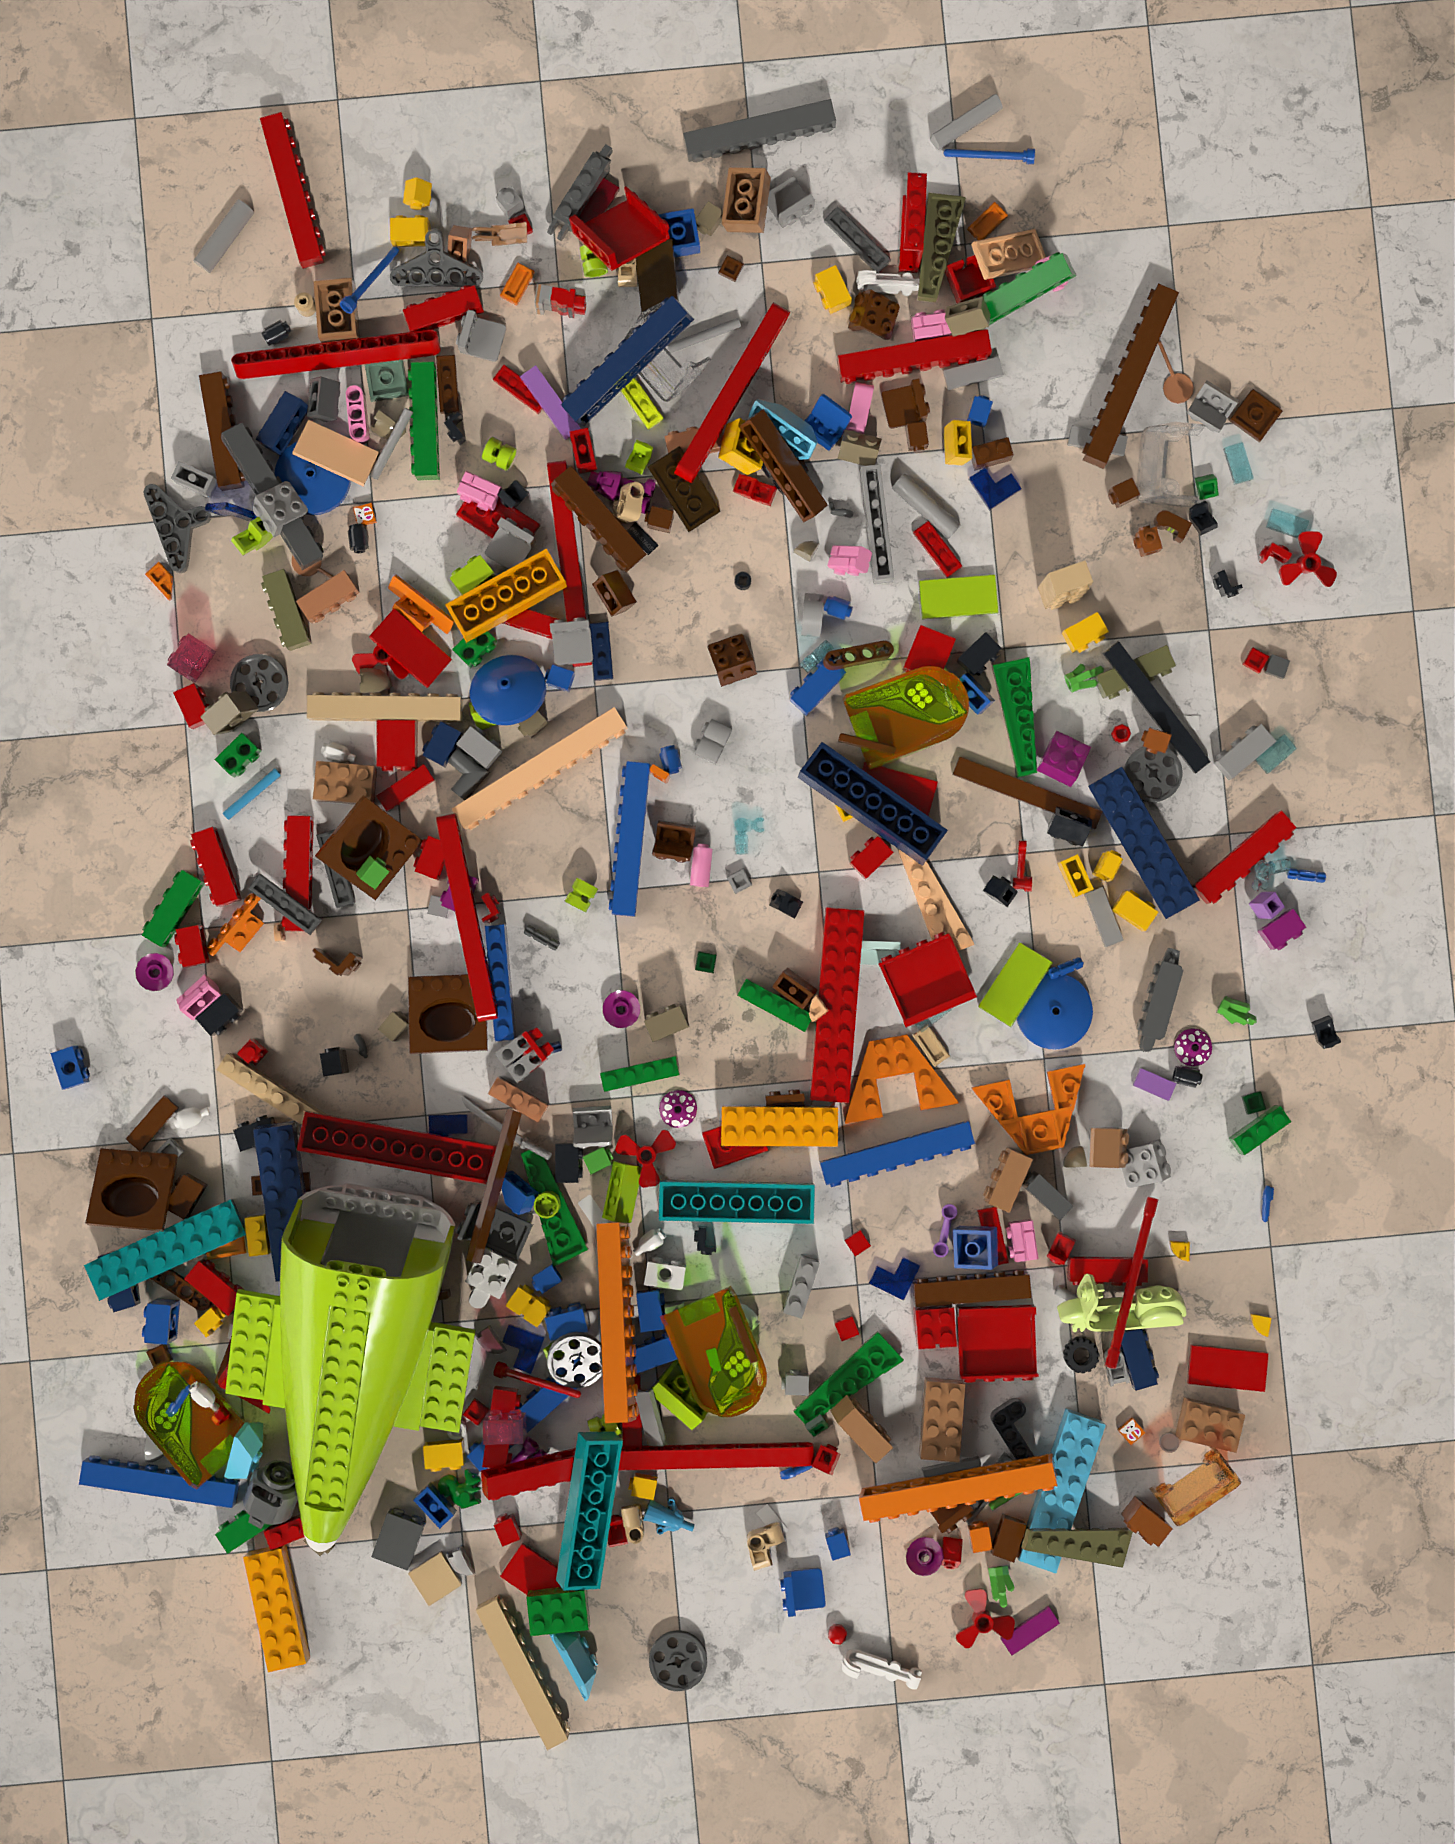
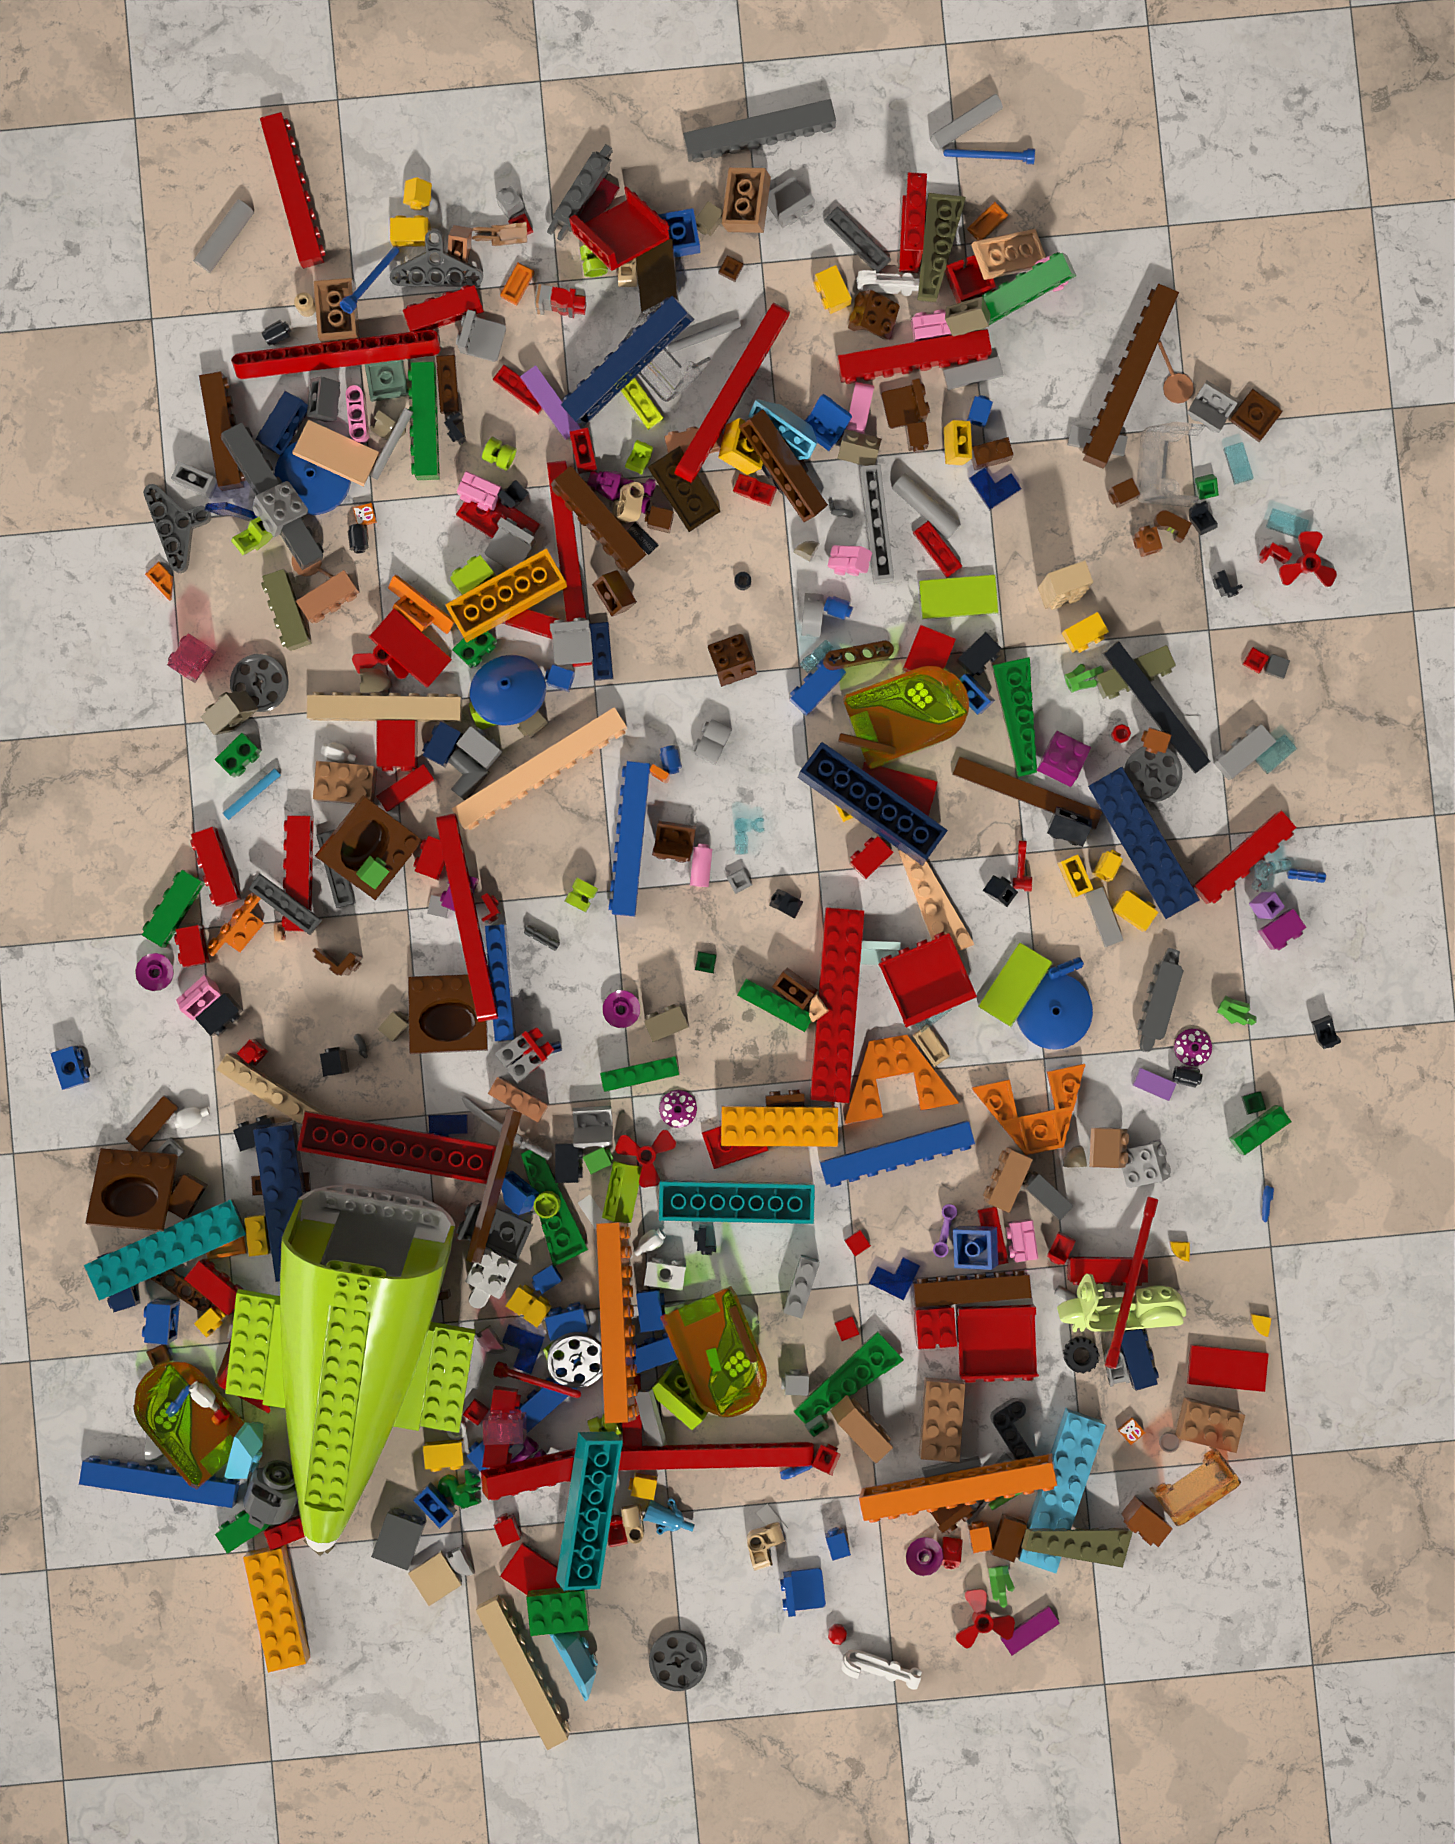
(192, 704): red brick -> none

